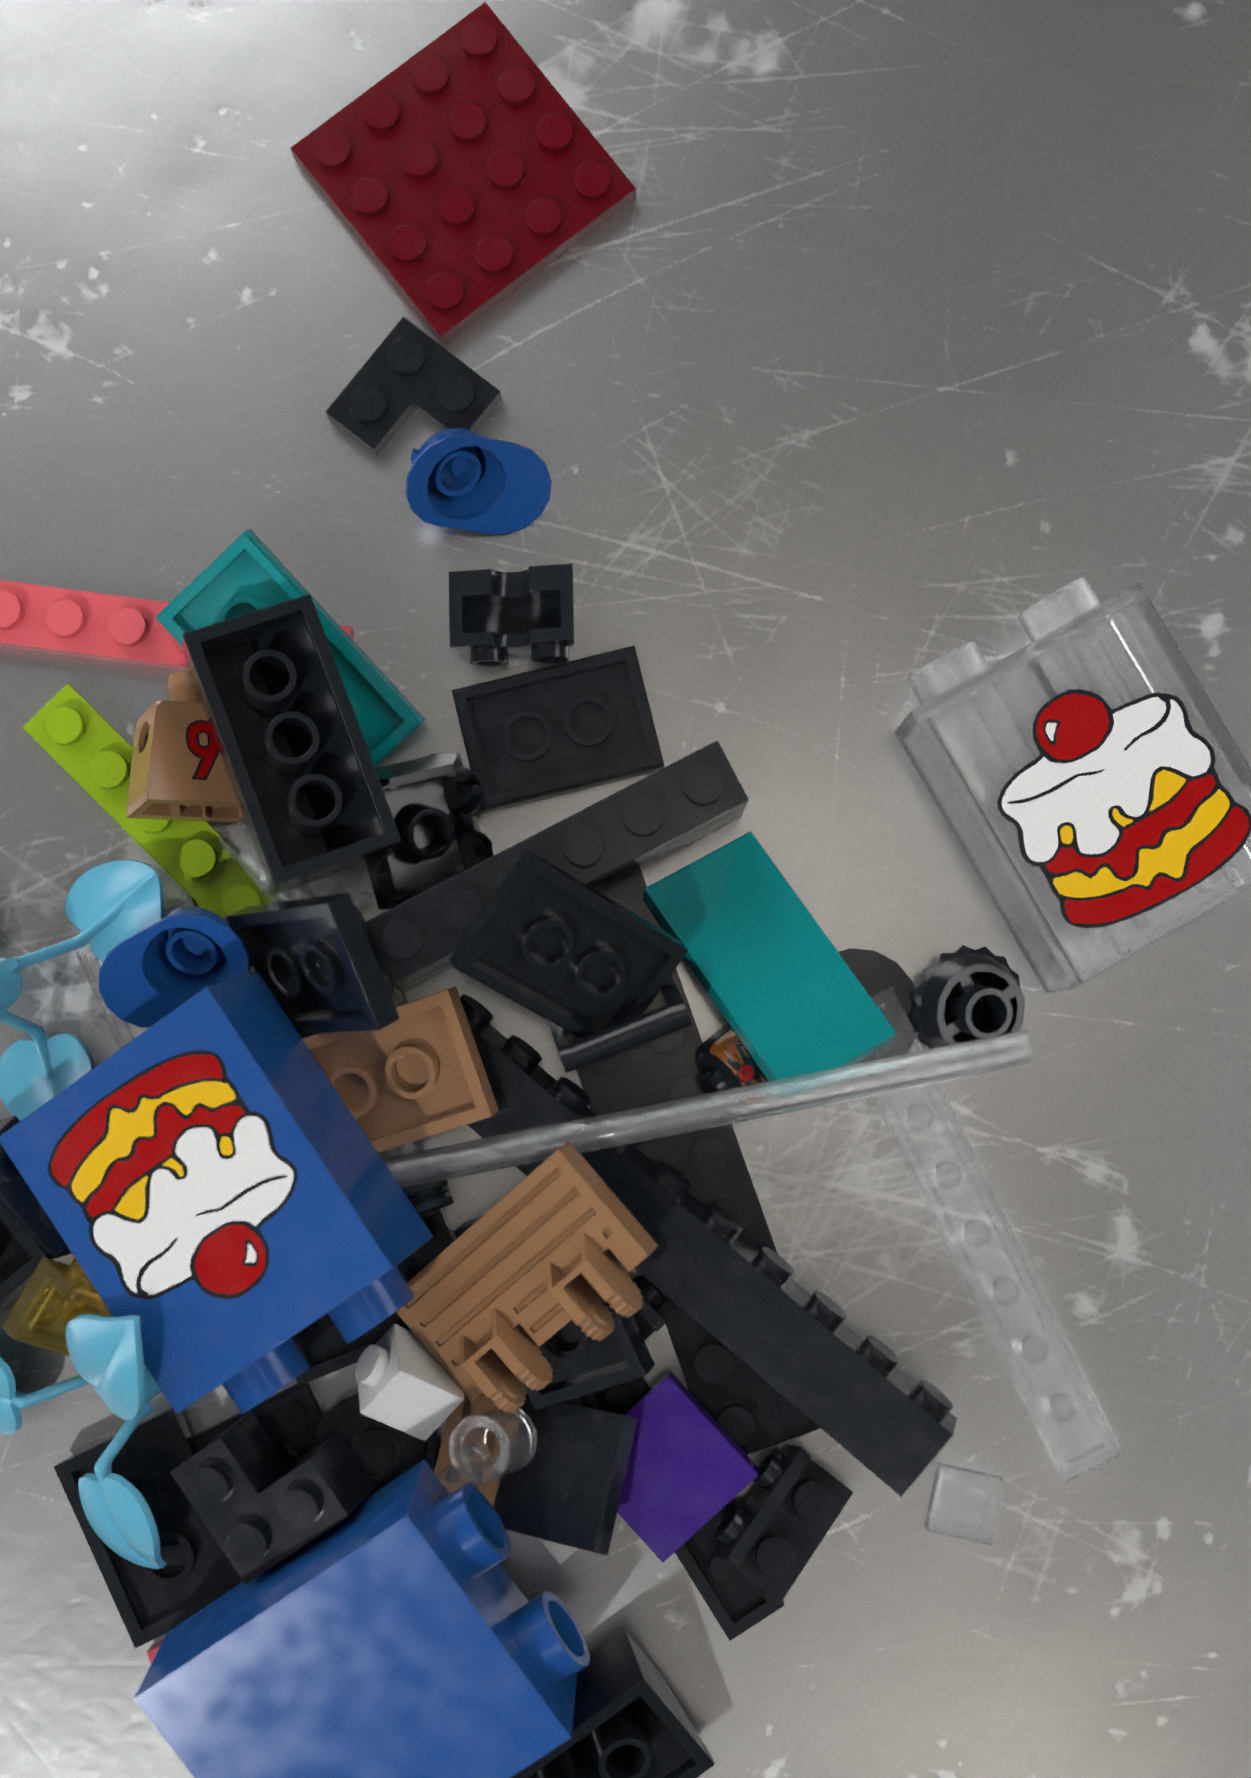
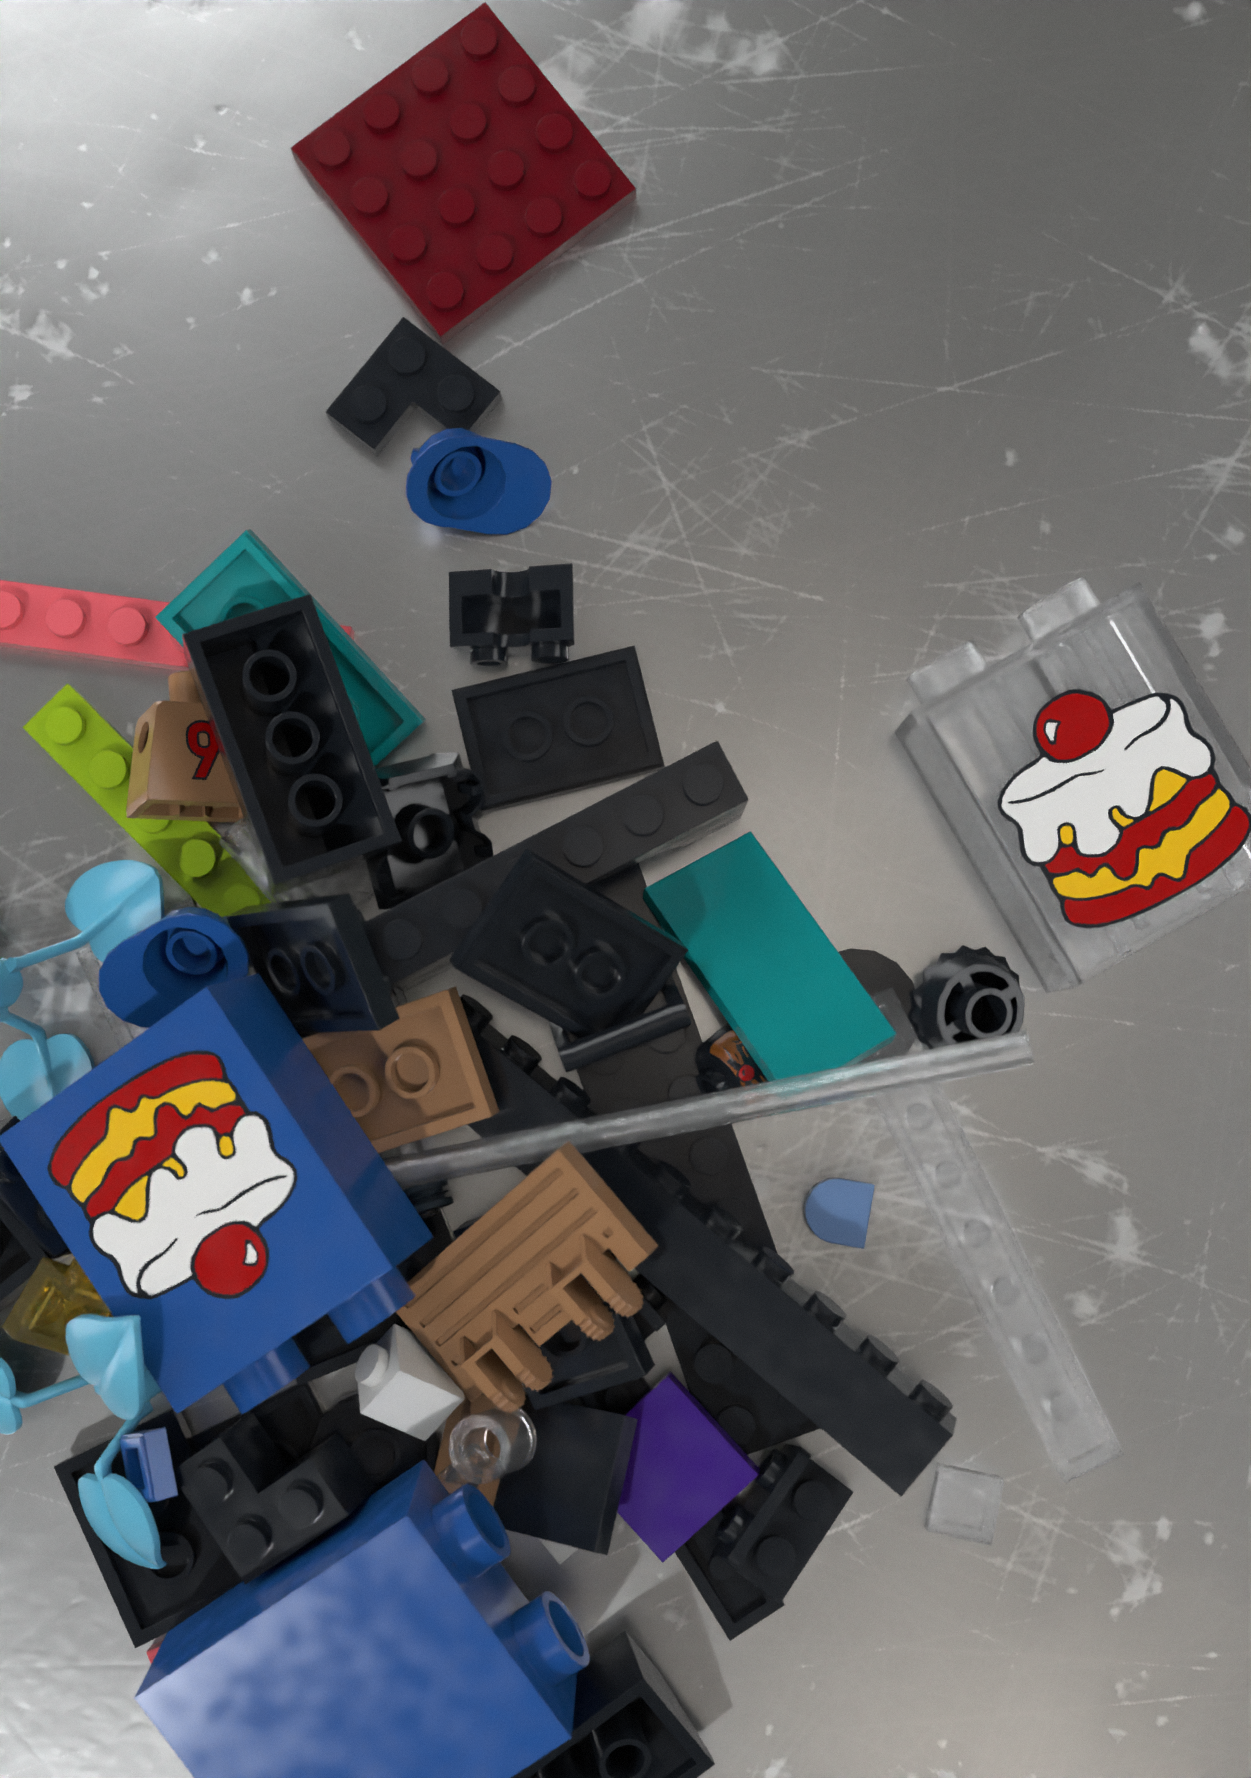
(149, 1463): none -> blue tile
(839, 1211): none -> medium blue tile

